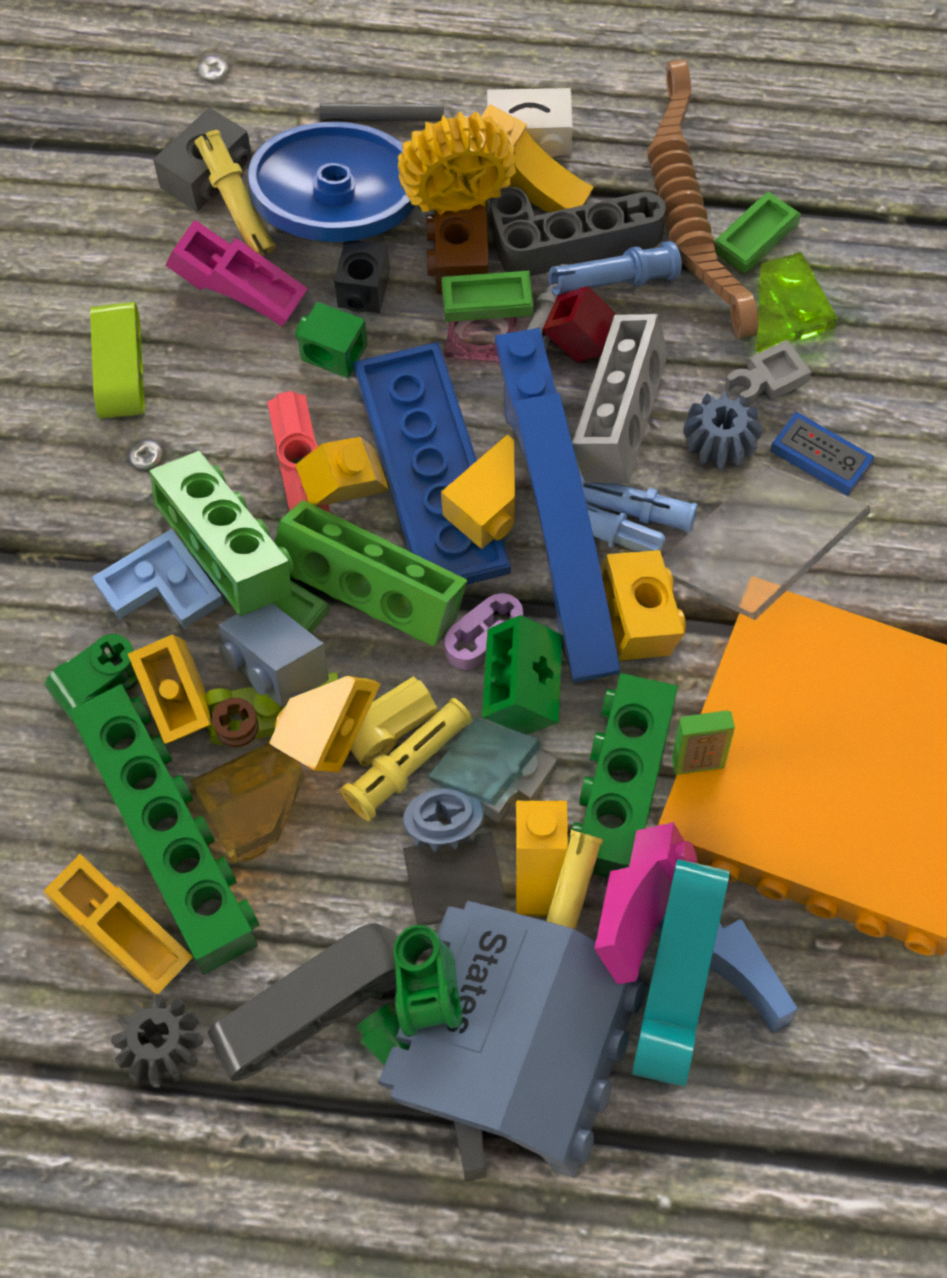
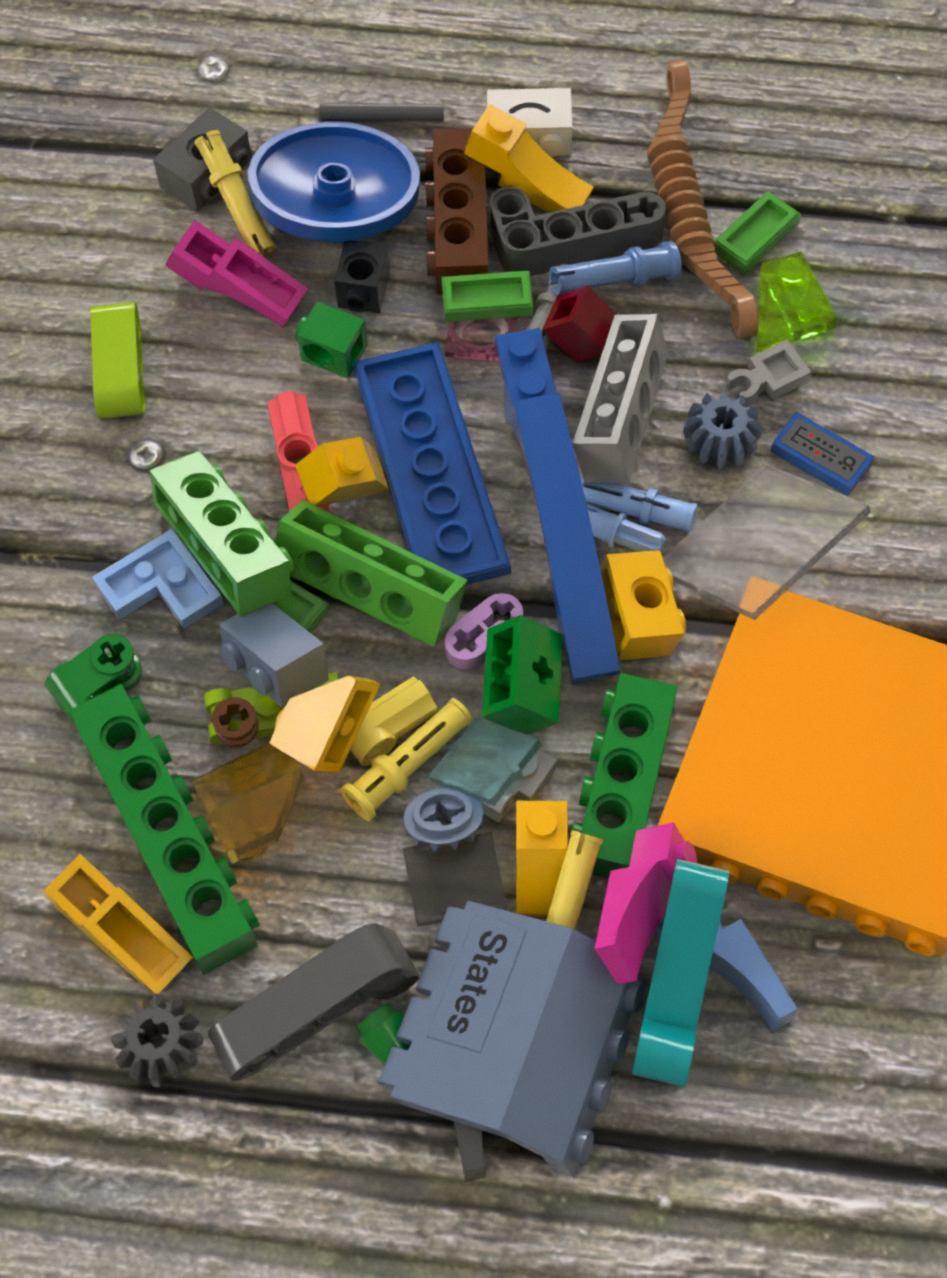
(172, 687): yellow slope -> none
(426, 991): green piece -> none
(456, 163): yellow gear -> none
(484, 496): yellow slope -> none
(702, 742): tile -> none

